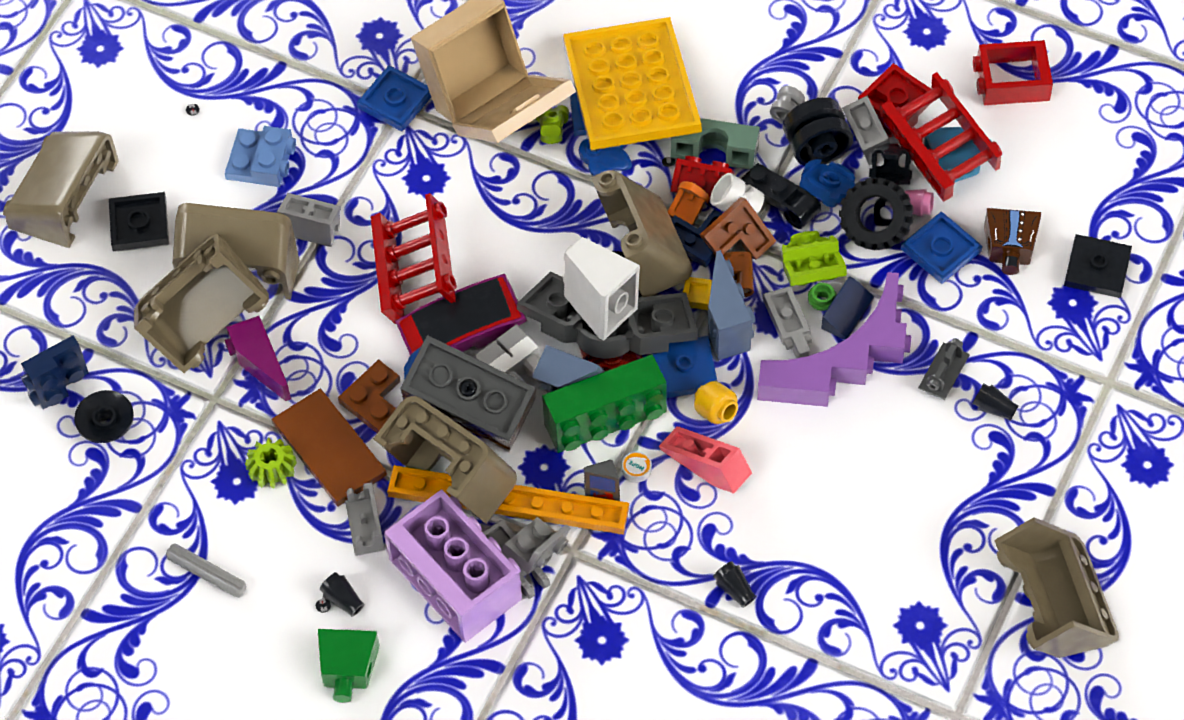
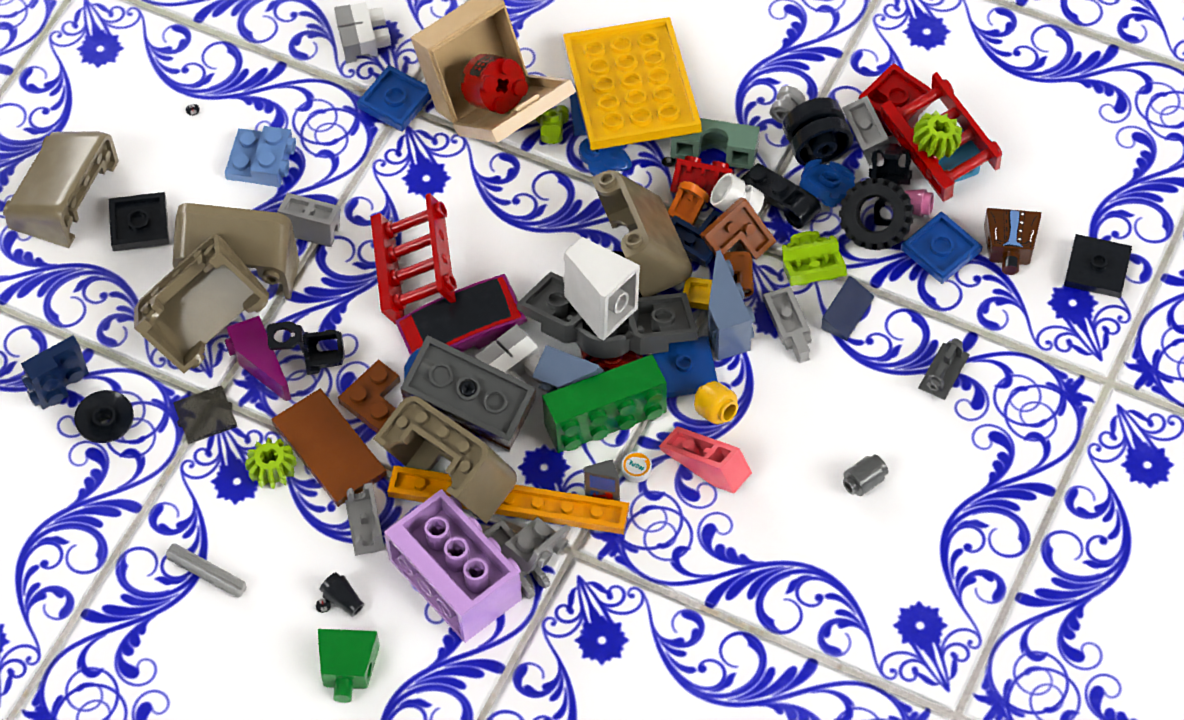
(205, 414): none -> clear smoke piece
(314, 359): none -> black piece
(356, 30): none -> hips
(493, 83): none -> red brick
(734, 583): black cone -> none
(814, 377): medium lavender arch -> none
(821, 290): bright green plate -> none
(865, 475): none -> dark grey brick
(937, 135): none -> lime gear
(994, 402): black cone -> none
(1017, 91): red window -> none
(1062, 588): dark tan windscreen -> none

